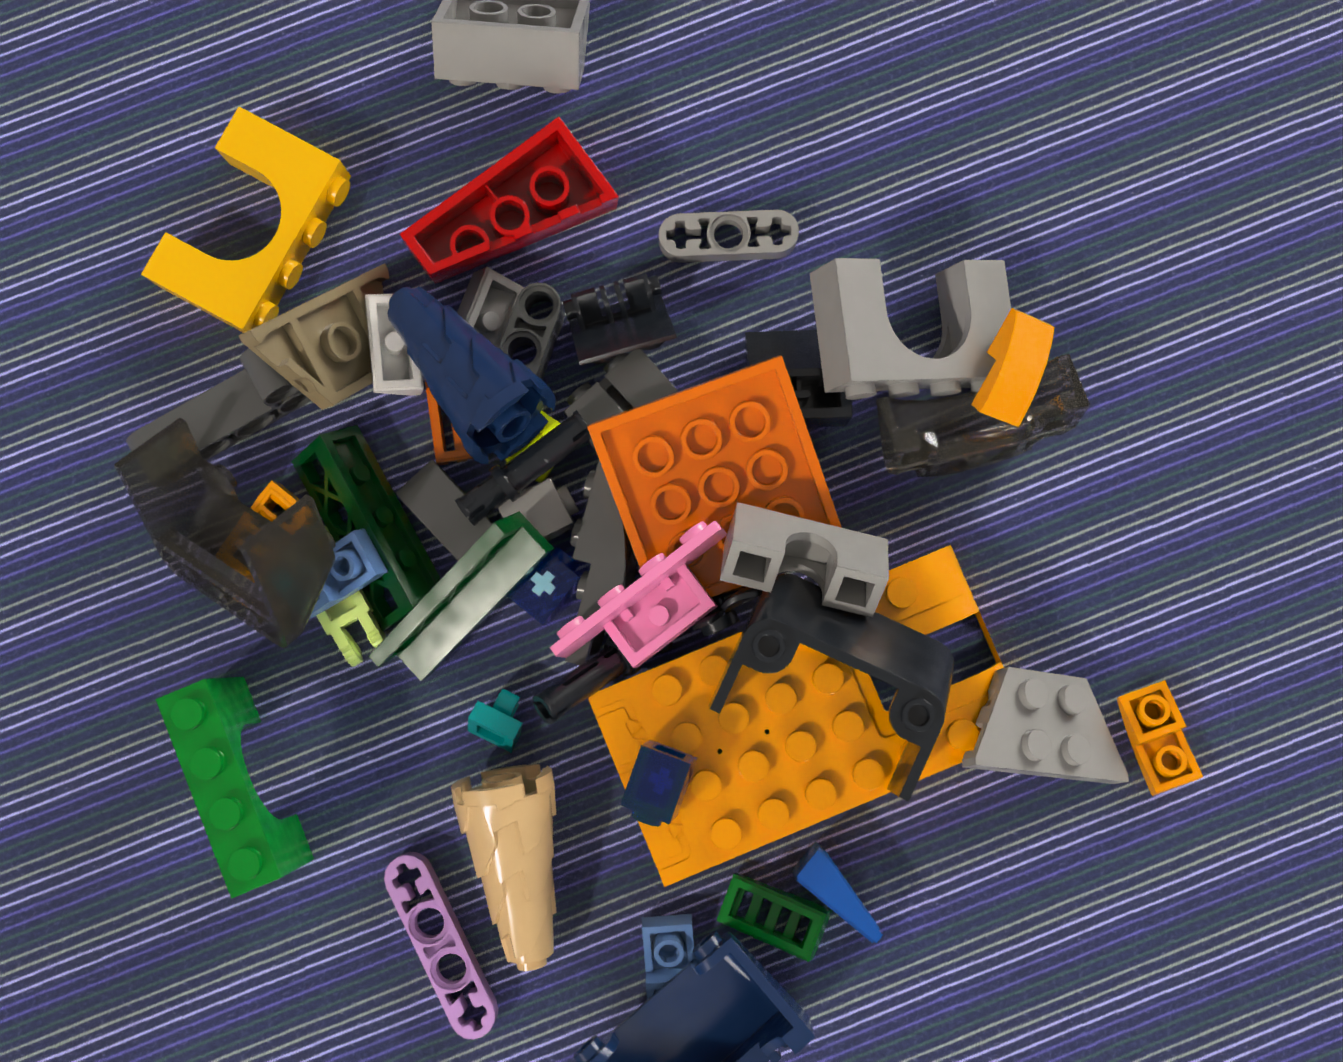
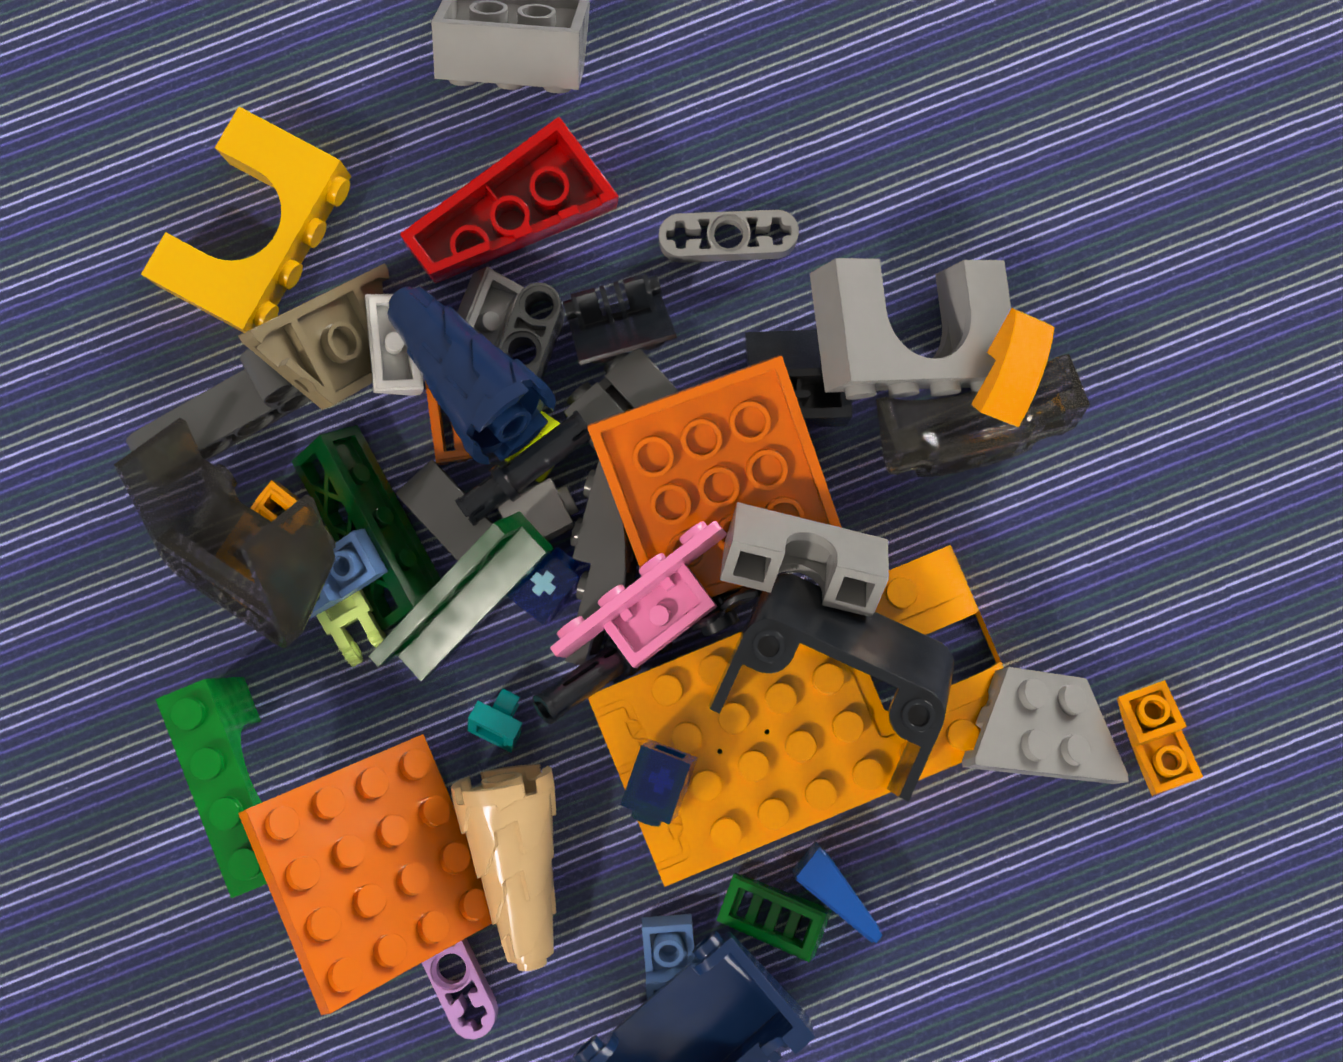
(368, 871): none -> orange plate

